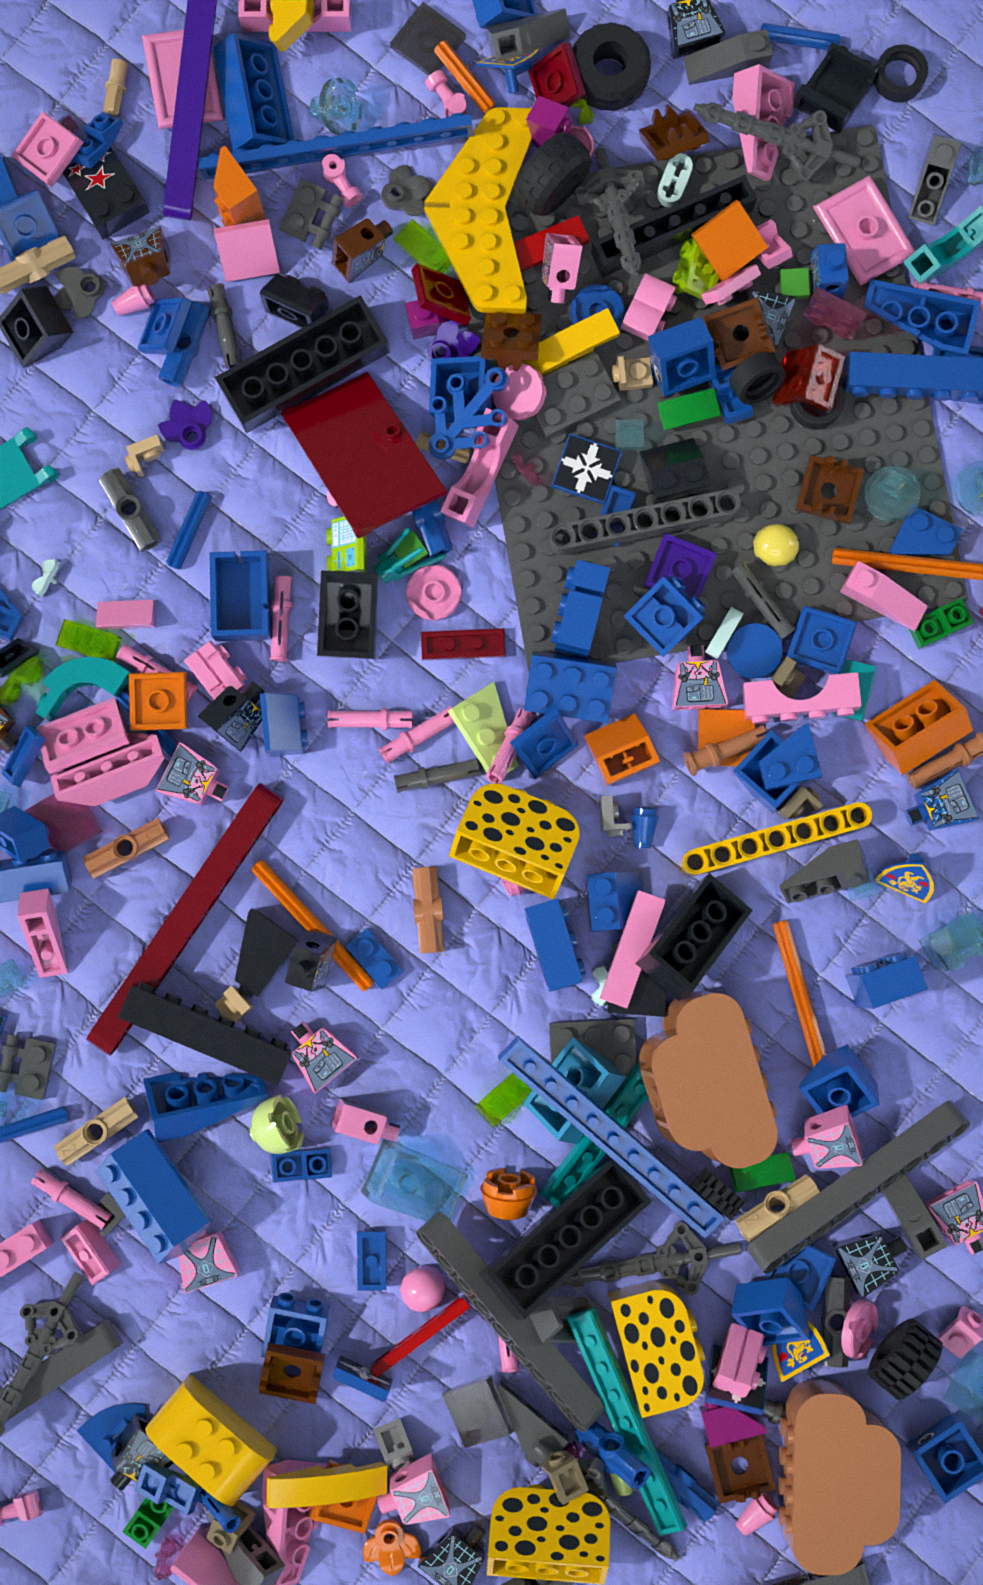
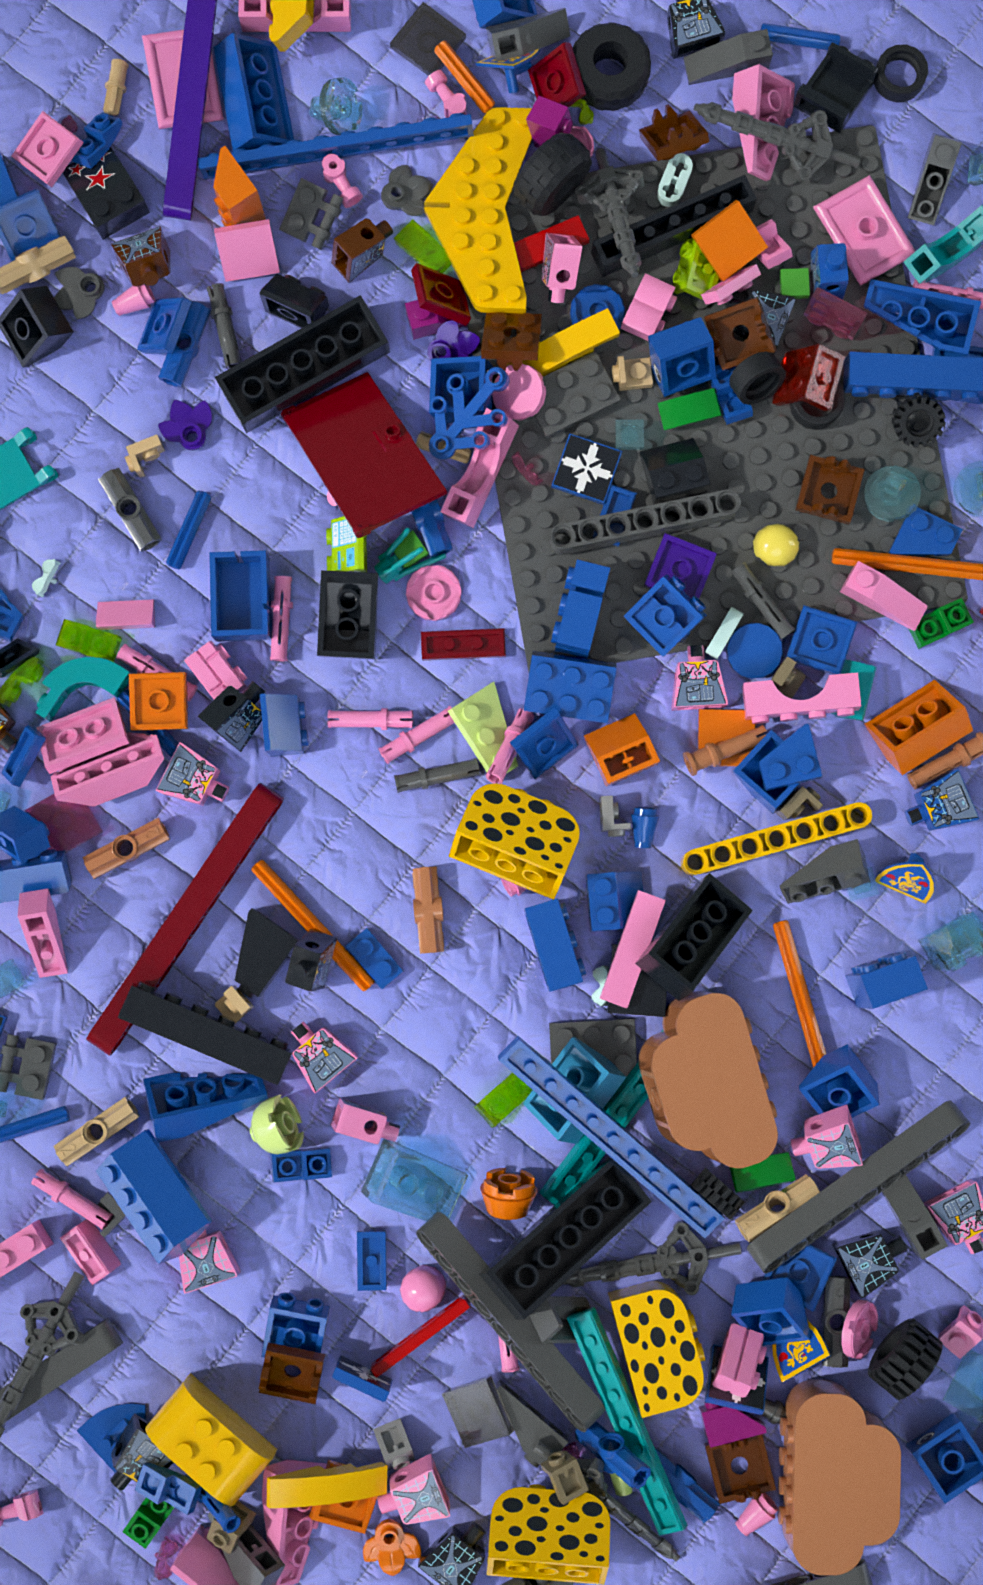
(928, 433): none -> black tyre

